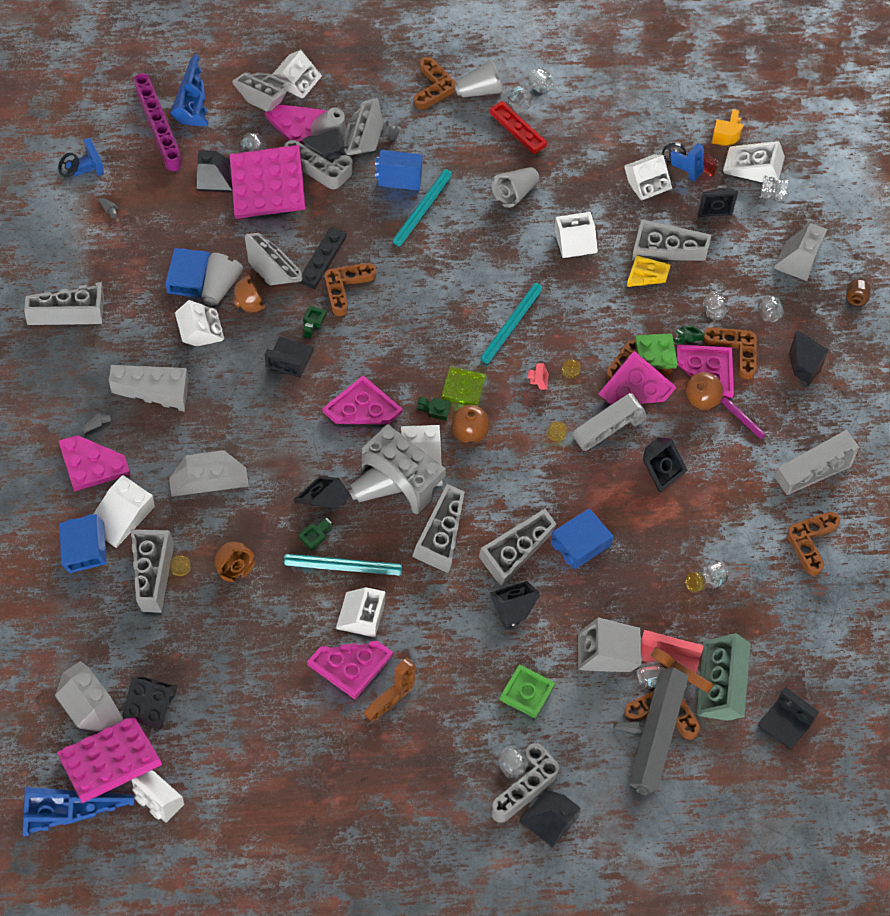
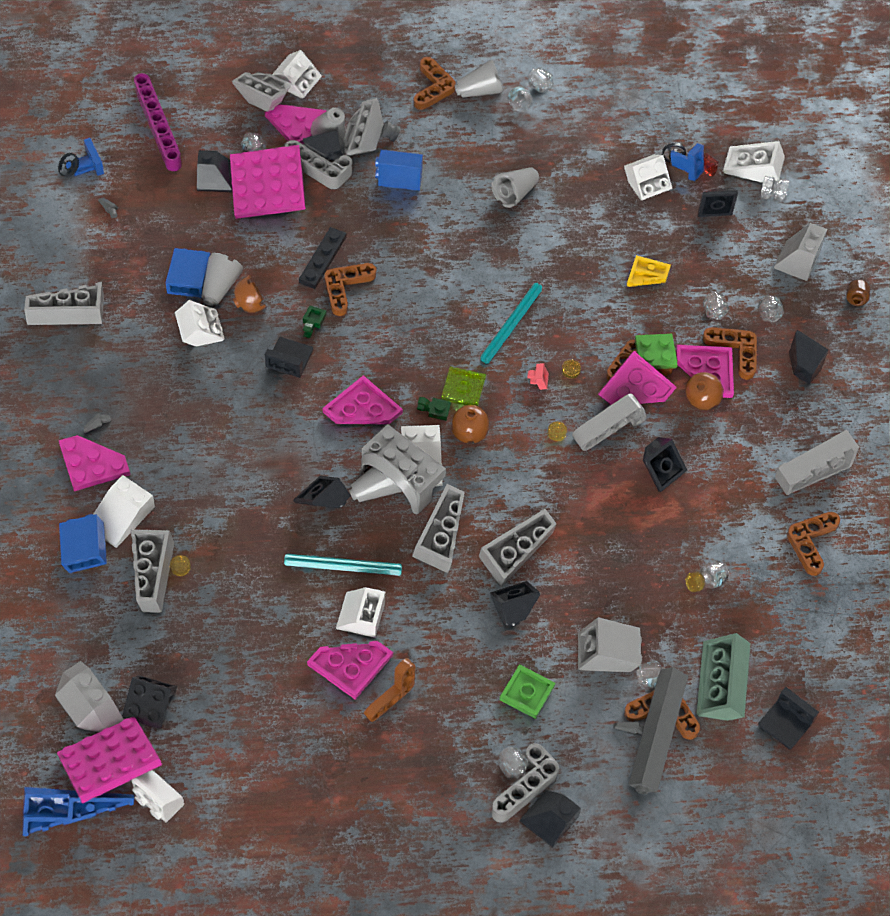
(152, 384): light grey wedge -> none
(189, 104): blue wedge -> none
(207, 473): light grey wedge -> none
(234, 560): dark orange cylinder -> none
(270, 261): light grey wedge -> none
(315, 535): dark green plate -> none
(422, 207): teal axle -> none
(518, 127): red plate -> none
(576, 234): white slope -> none
(581, 539): blue brick -> none
(668, 242): light grey wedge -> none
(669, 662): dark orange beam -> none
(682, 651): coral panel -> none
(689, 333): dark green plate -> none
(727, 132): light orange brick -> none
(742, 417): magenta bar -> none

